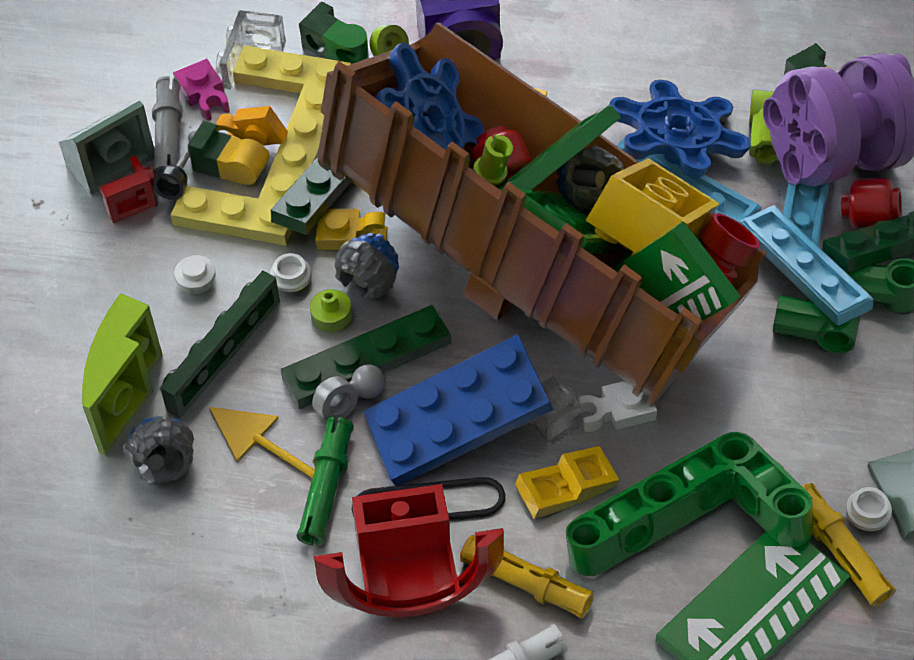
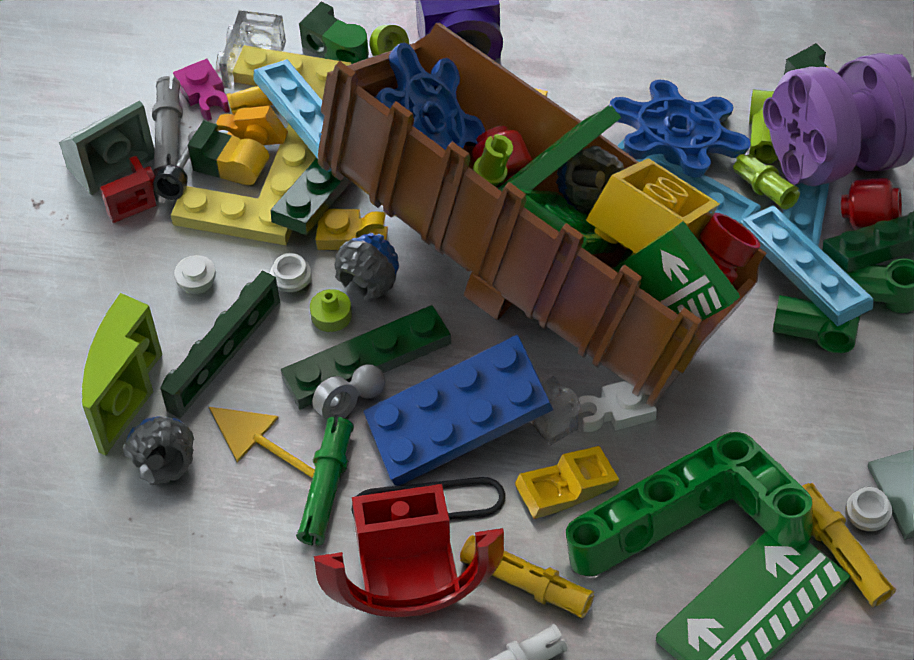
(248, 98): none -> yellow pin
(294, 100): none -> medium azure tile
(766, 181): none -> lime axle

